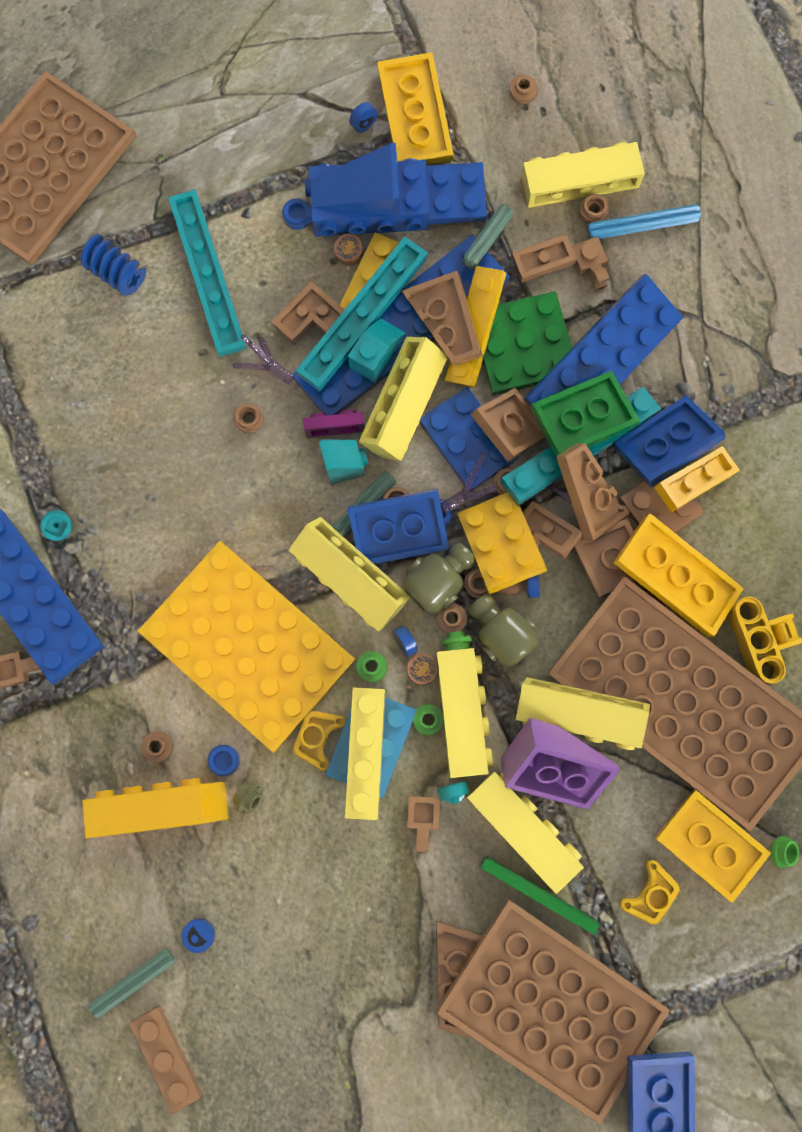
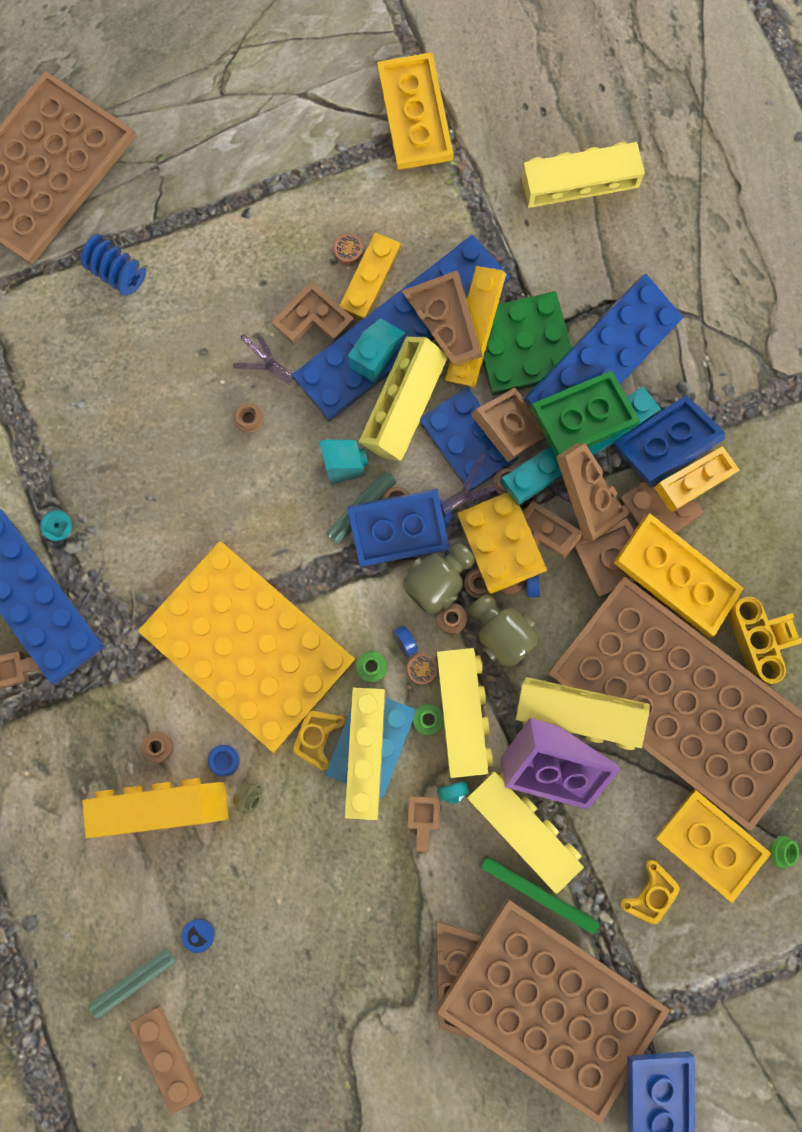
(207, 273): teal plate -> none
(295, 213): blue tile -> none
(321, 425): magenta plate -> none
(348, 573): light yellow brick -> none
(362, 313): teal plate -> none
(363, 117): blue tile -> none
(392, 195): blue wedge -> none
(456, 641): bright green plate -> none
(487, 236): sand green axle -> none
(523, 95): medium nougat plate -> none
(543, 258): medium nougat plate -> none
(592, 260): medium nougat plate -> none
(594, 201): medium nougat plate -> none
(644, 222): dark azure axle -> none

